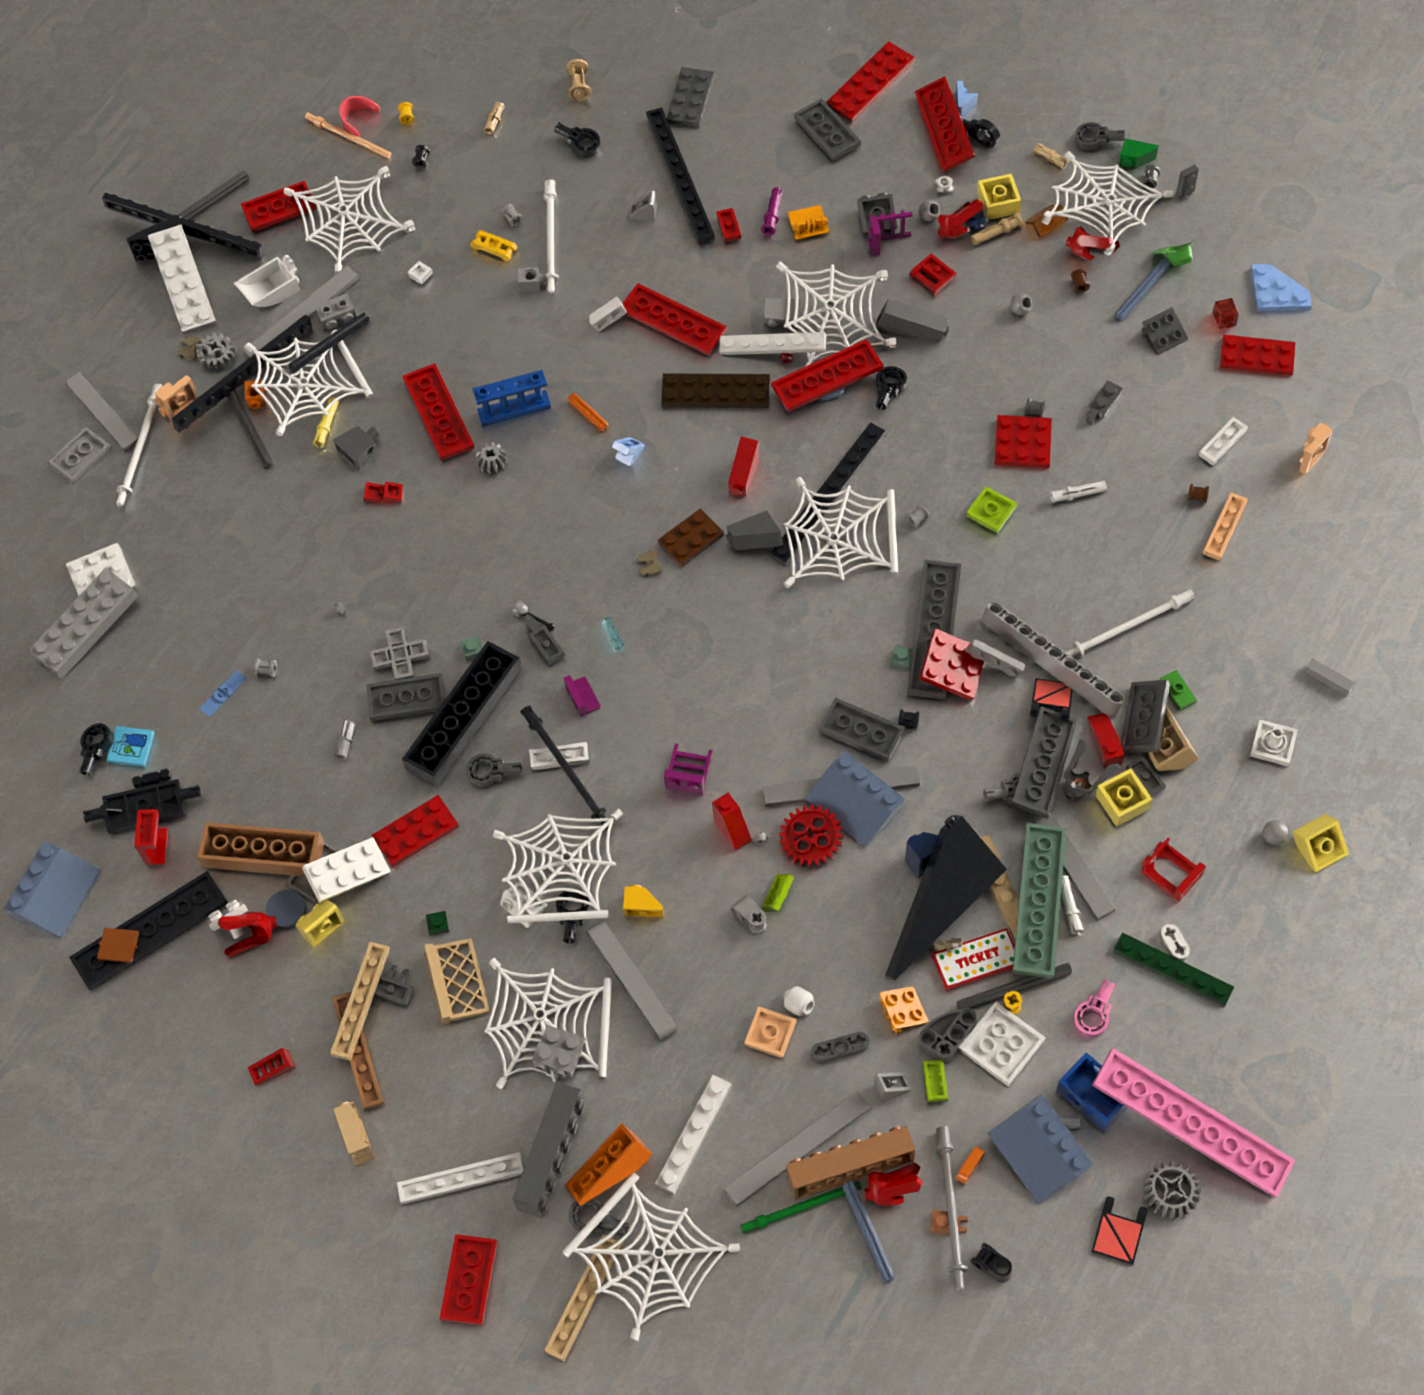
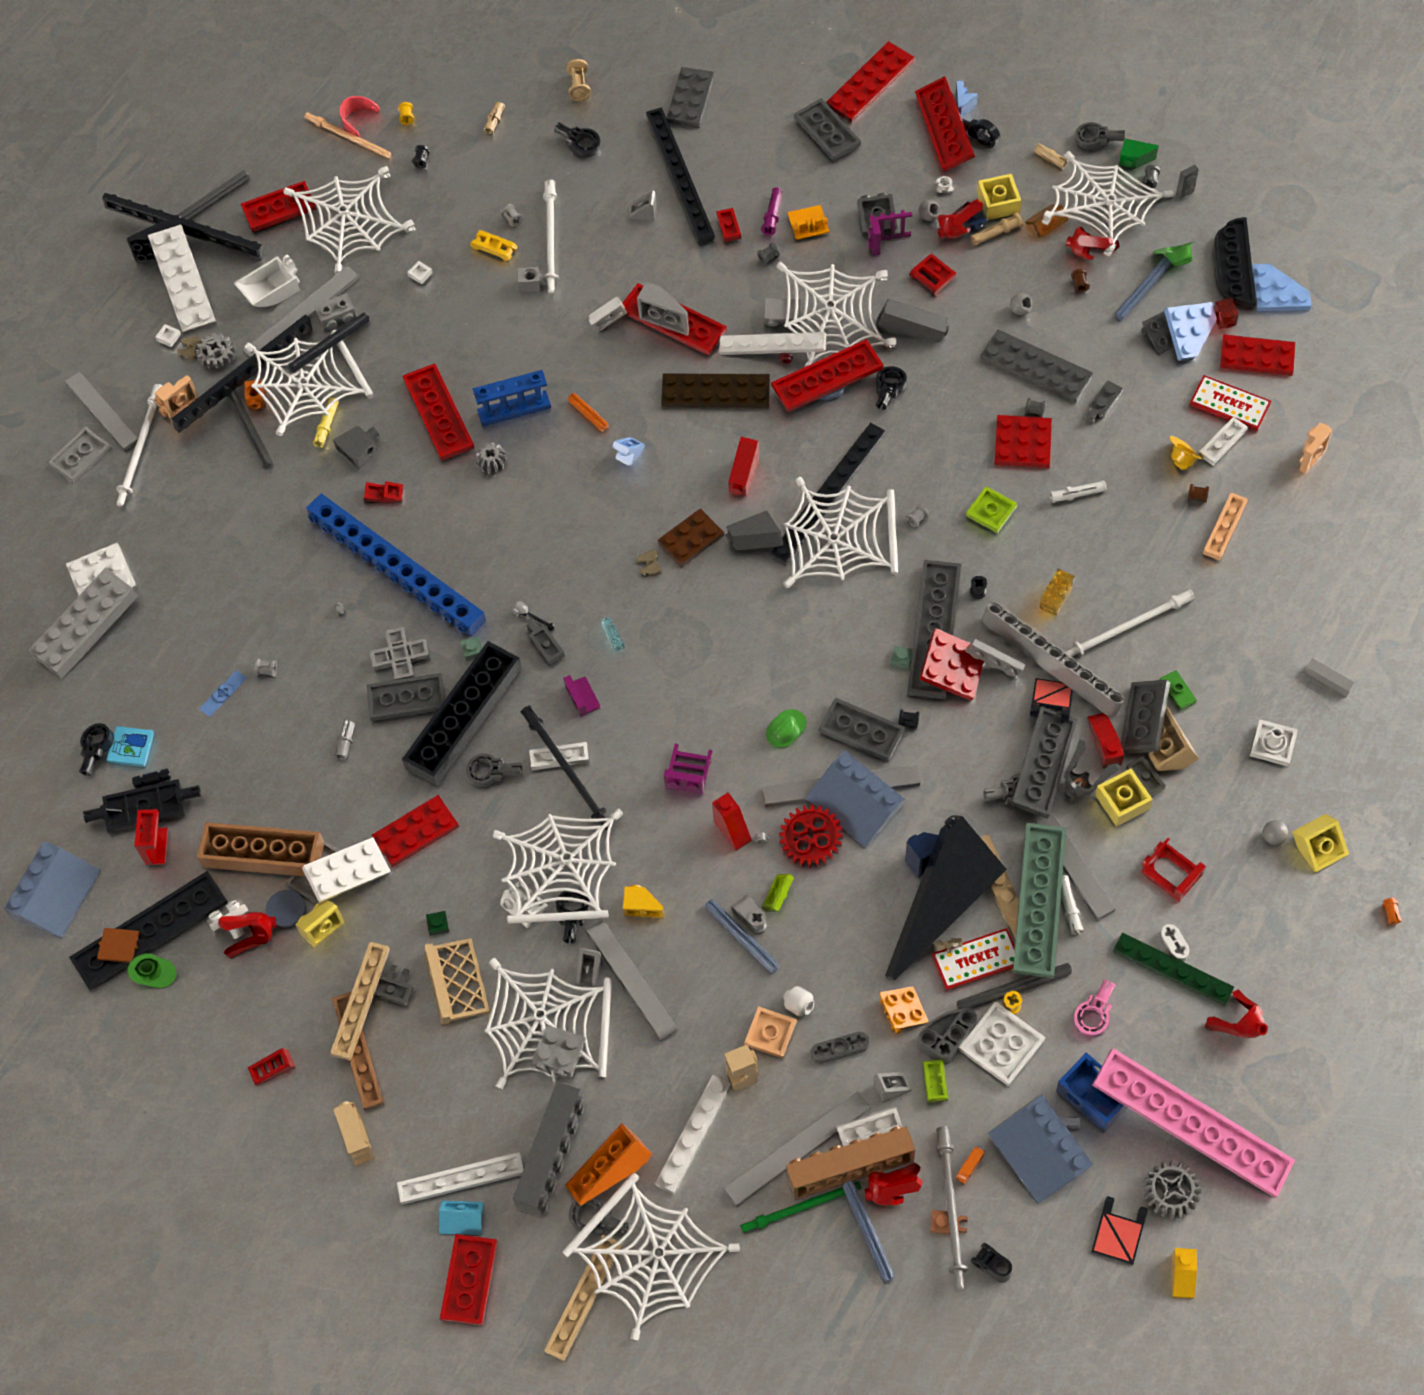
(151, 971): none -> bright green piece
(168, 335): none -> white plate
(323, 506): none -> blue brick
(461, 1217): none -> medium azure panel
(588, 968): none -> light grey slope
(662, 309): none -> light grey slope
(741, 1067): none -> tan arch
(742, 936): none -> sand blue axle
(768, 253): none -> dark grey bush
(786, 728): none -> bright green piece
(868, 1125): none -> white plate
(978, 587): none -> black bush
(1036, 365): none -> dark grey plate
(1057, 592): none -> clear yellow brick
(1183, 454): none -> yellow piece
(1184, 1272): none -> yellow slope
(1190, 327): none -> light blue plate
(1230, 402): none -> tile
(1234, 262): none -> black plate
(1250, 1025): none -> red piece
(1392, 912): none -> orange pin

